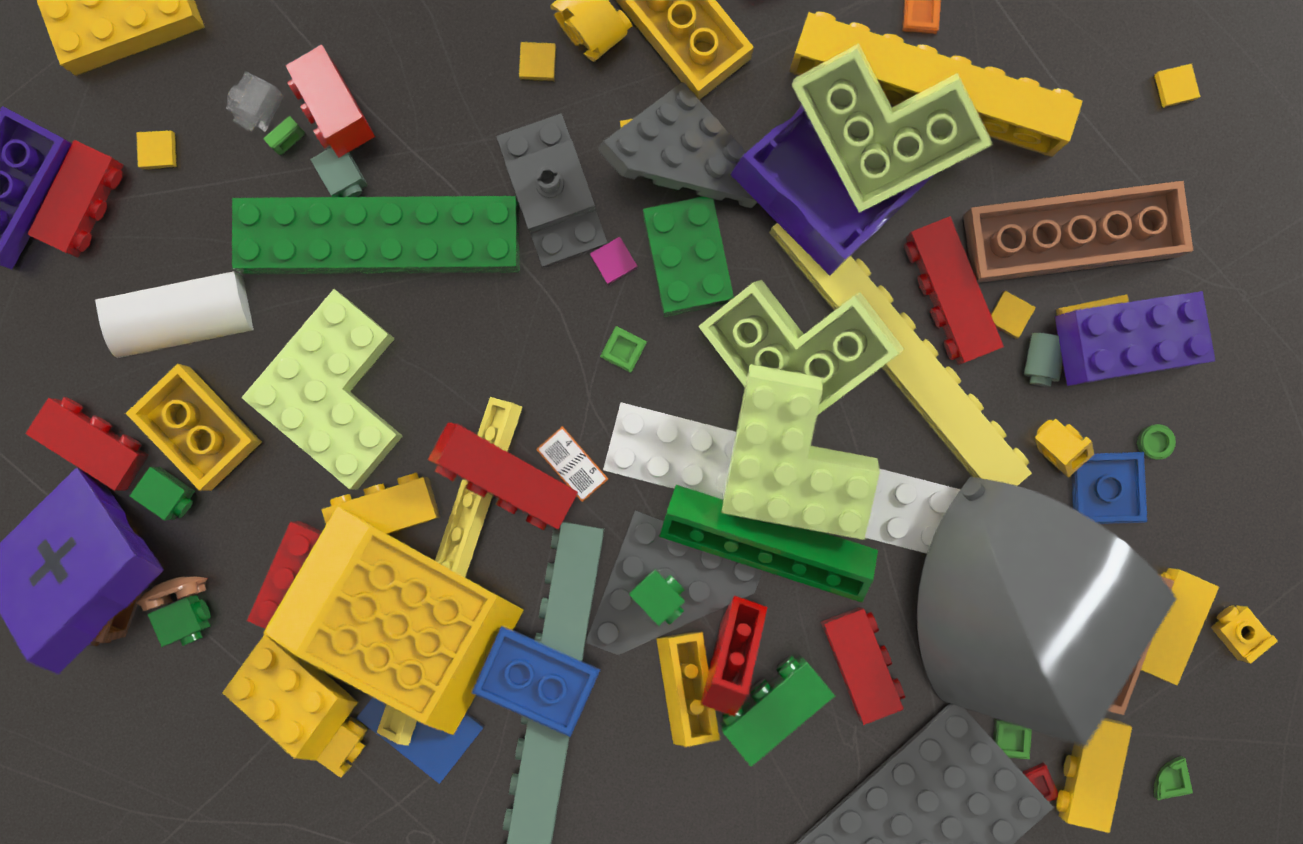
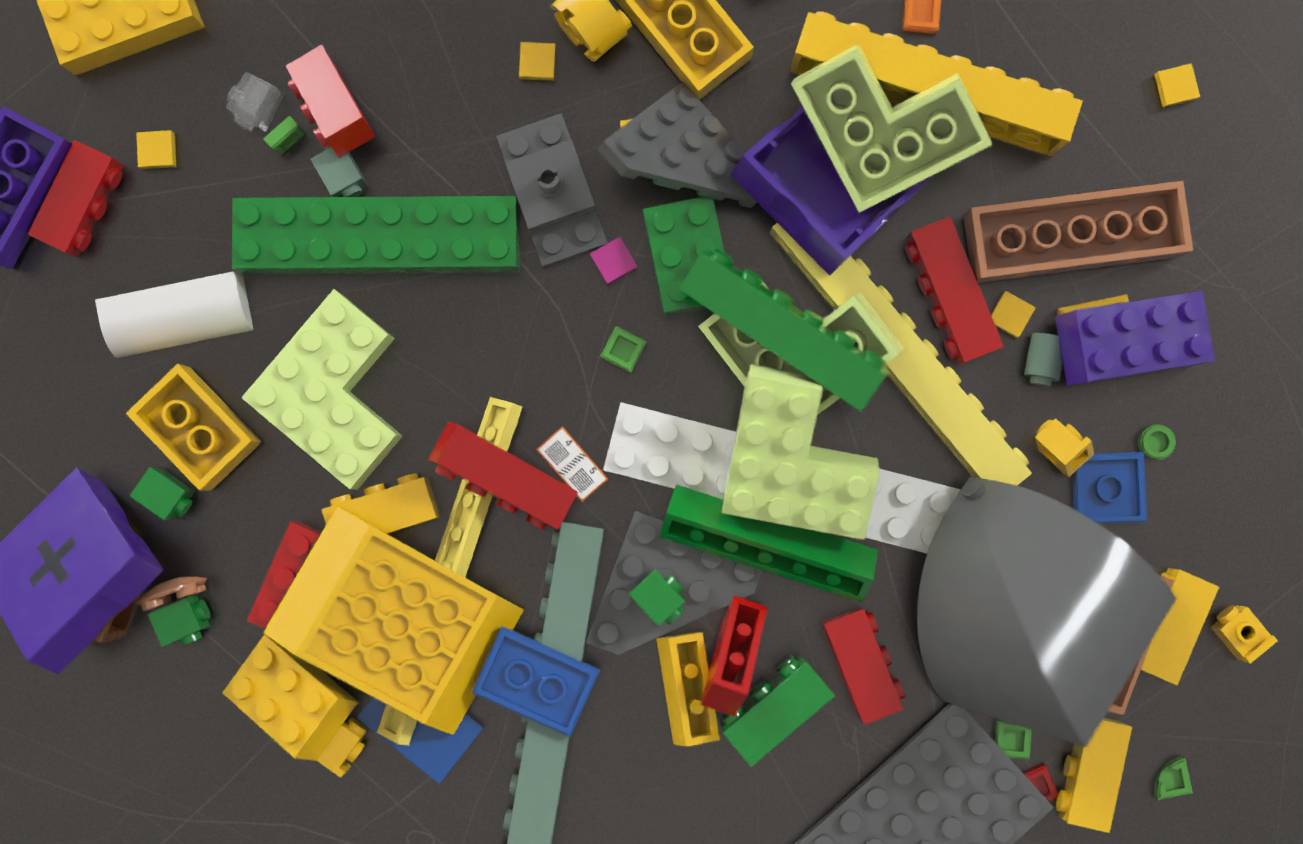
(88, 443): red brick -> none
(785, 329): none -> green brick

